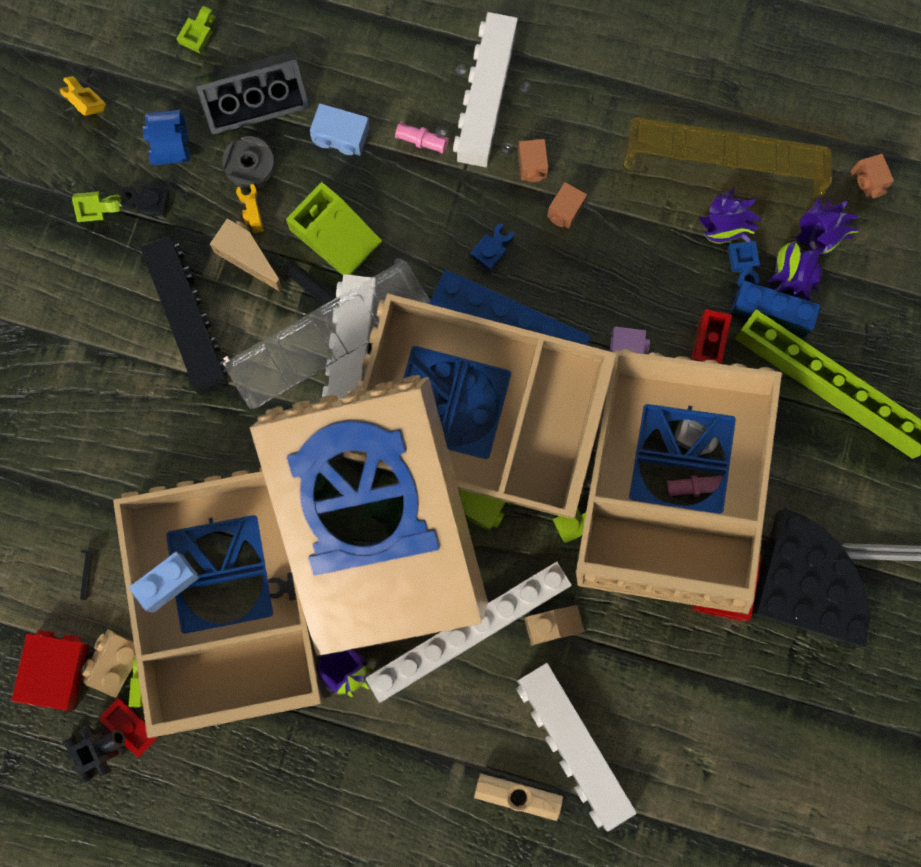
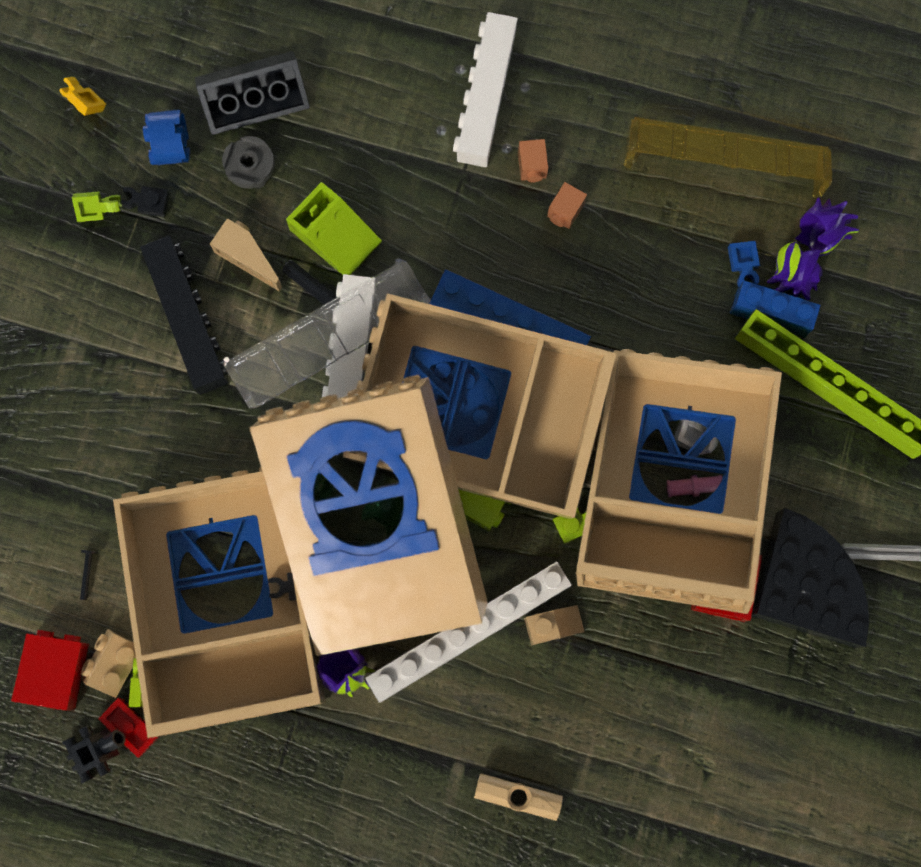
(164, 582): light blue brick -> none
(197, 33): lime plate -> none
(251, 214): yellow plate -> none
(339, 130): light blue brick -> none
(421, 137): bright pink pin -> none
(491, 250): blue plate -> none
(576, 747): white brick -> none
(629, 339): lavender brick -> none
(711, 336): red brick -> none
(729, 219): dark purple hair -> none
(873, 175): nougat brick -> none

